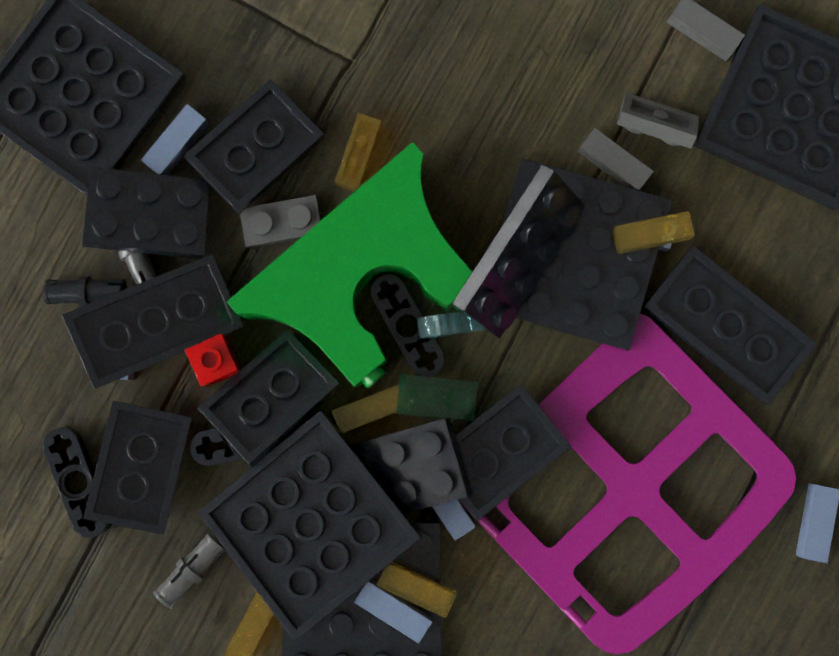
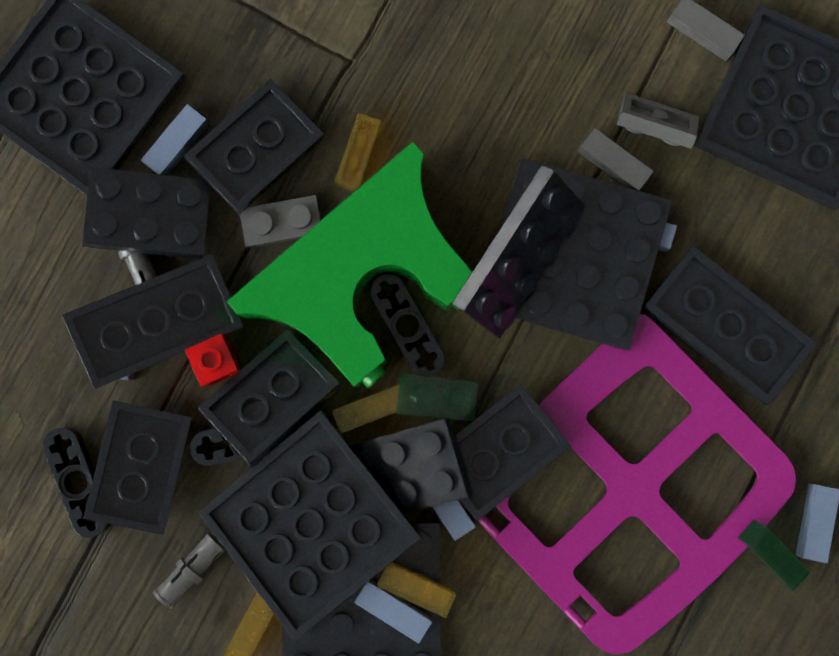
(80, 291): black pin -> none
(446, 325): clear light blue beam -> none
(653, 232): clear yellow piece -> none
(773, 554): none -> clear green piece

